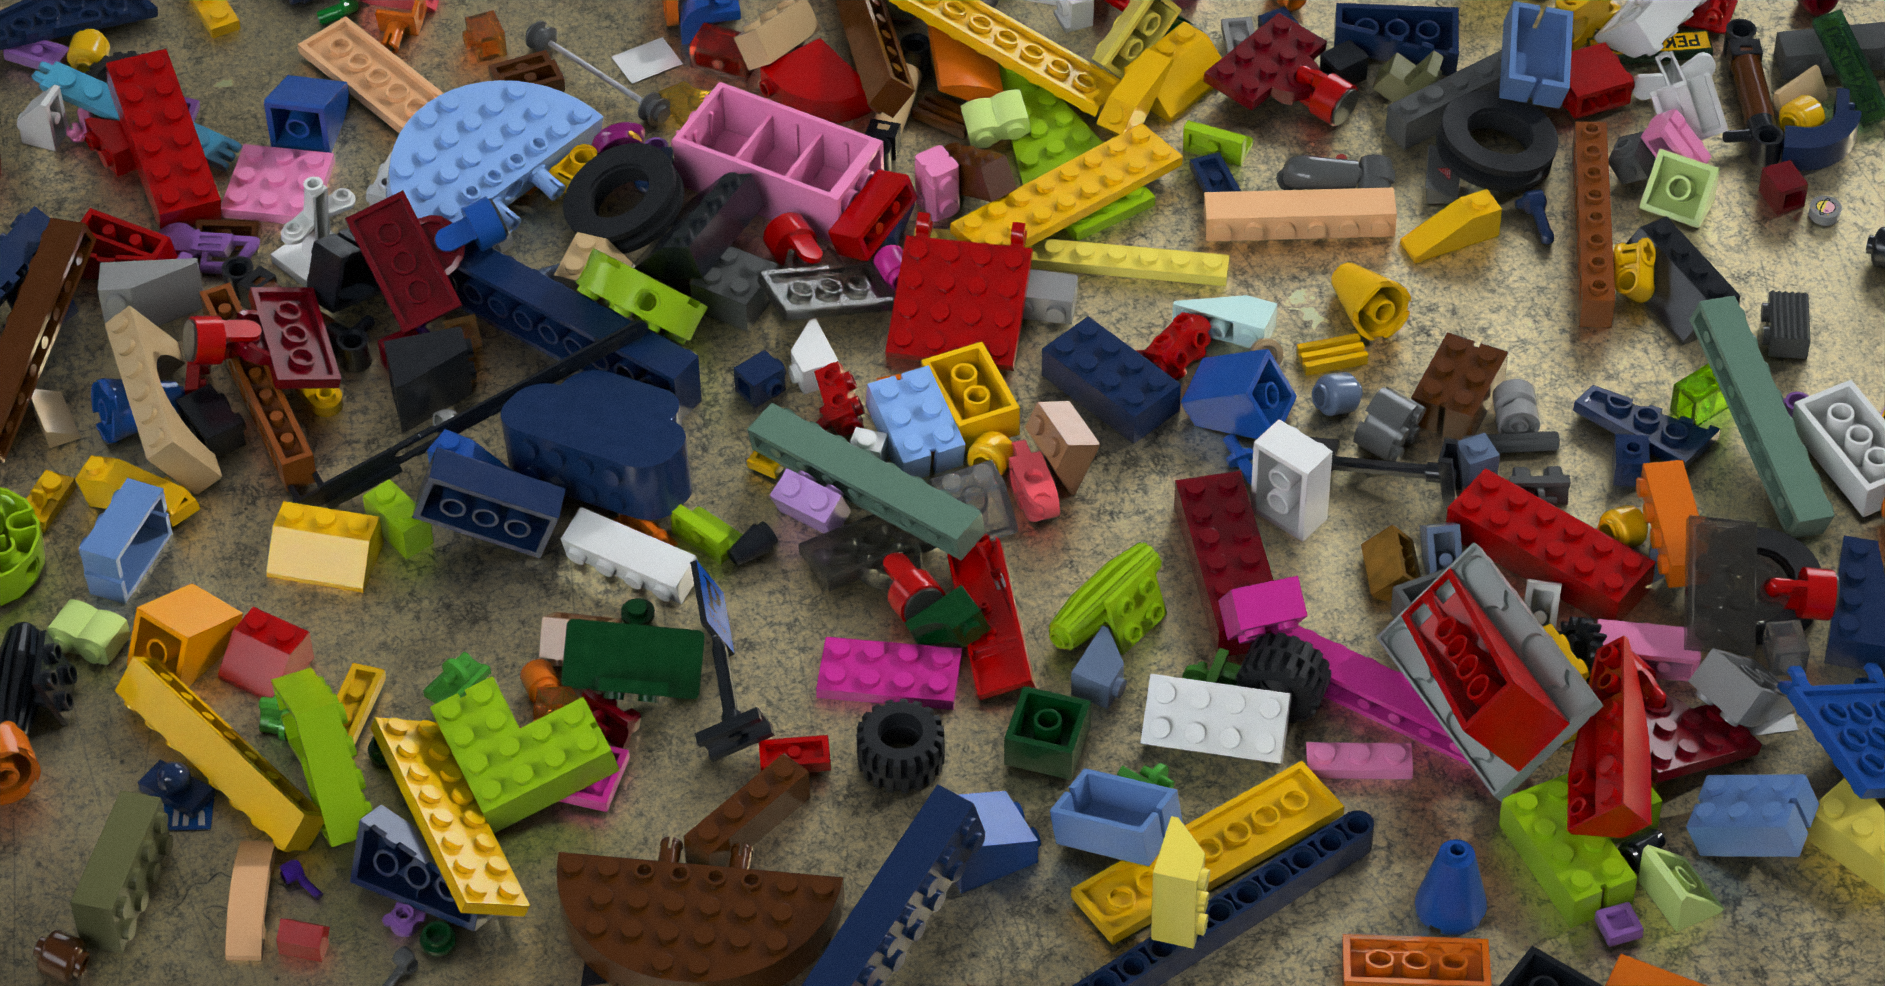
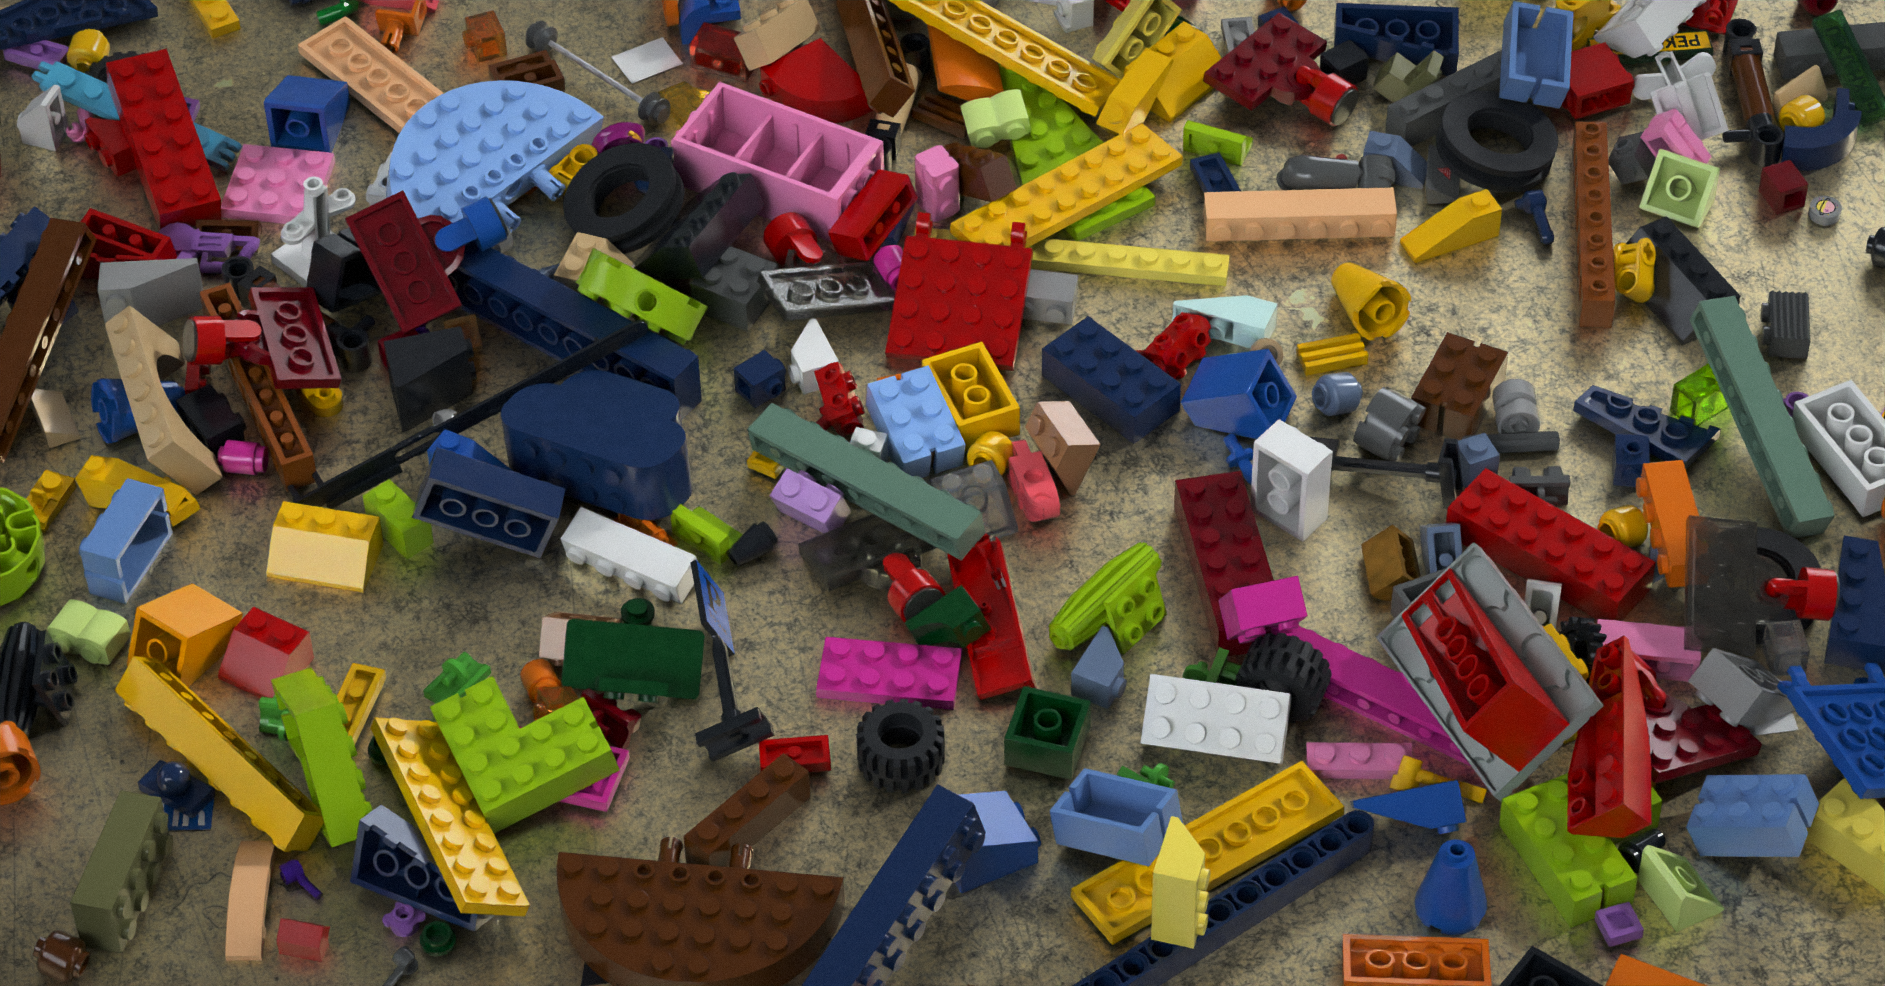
(243, 457): none -> dark pink brick
(1408, 164): none -> sand blue slope
(1411, 775): none -> yellow brick
(1424, 806): none -> blue slope

